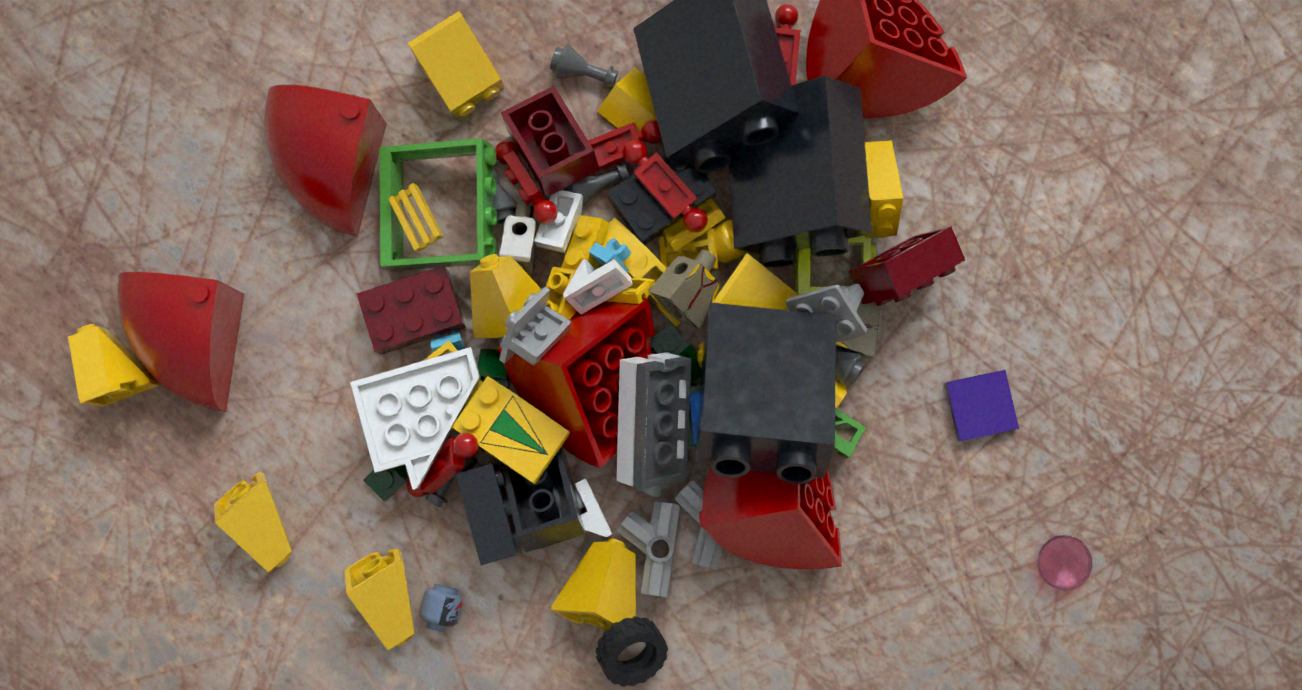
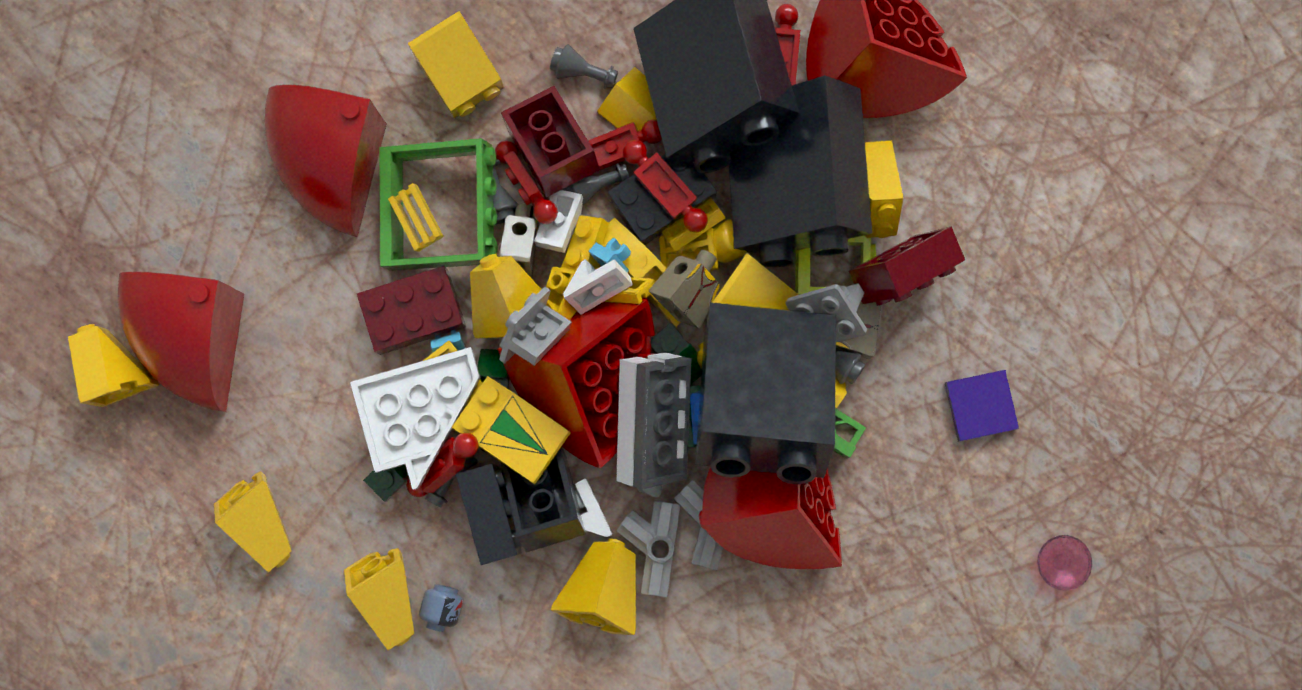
(619, 638): black tyre -> none

